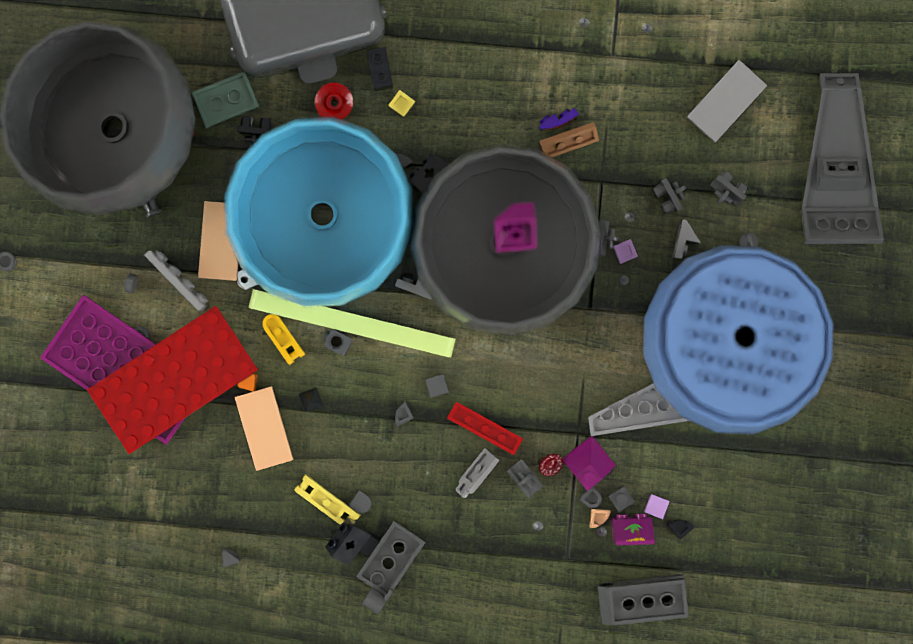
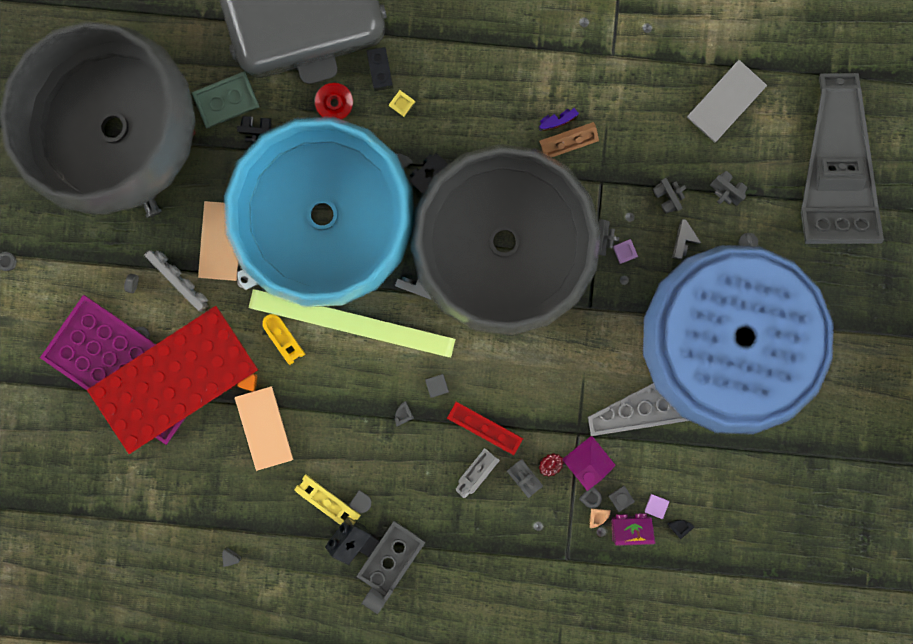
(310, 399): black slope -> none
(346, 341): dark grey brick -> none
(516, 228): magenta slope -> none
(613, 594): dark grey hinge -> none

